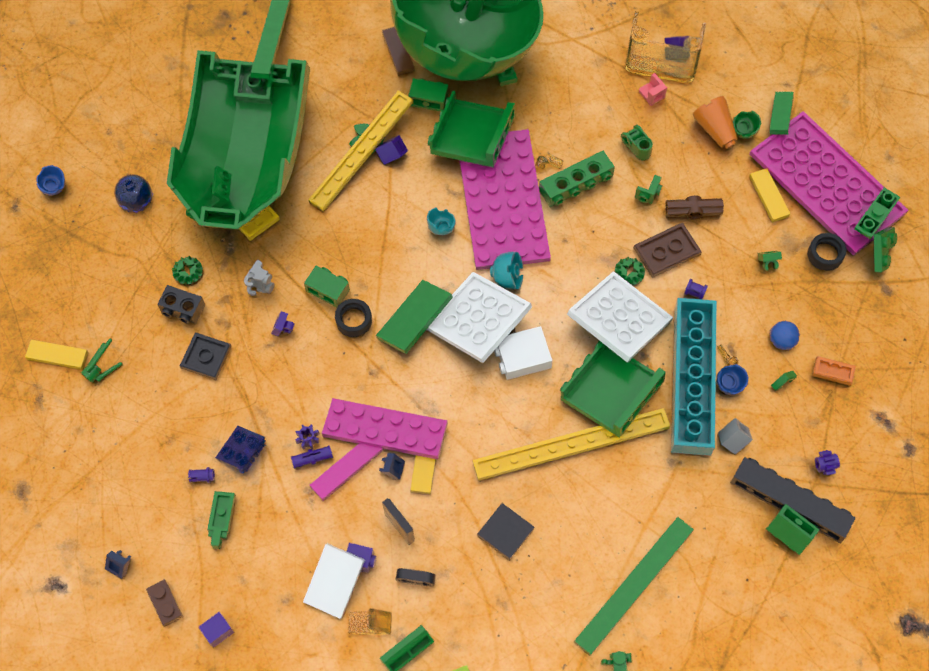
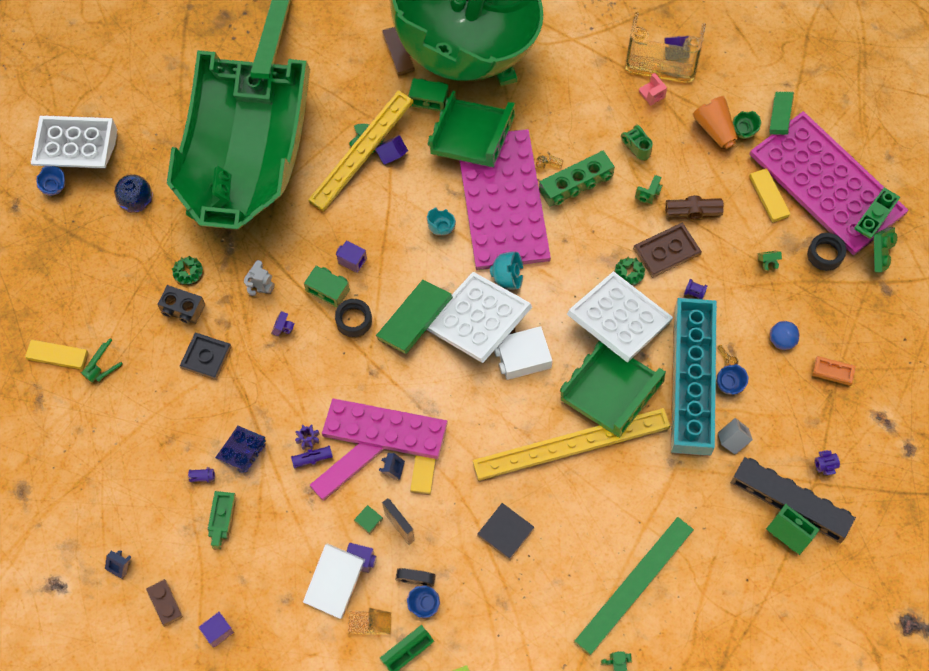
(74, 141): none -> white slope
(260, 223): yellow plate -> none
(351, 256): none -> dark purple brick
(368, 519): none -> green tile
(423, 601): none -> blue hair
(783, 379): green tile -> none

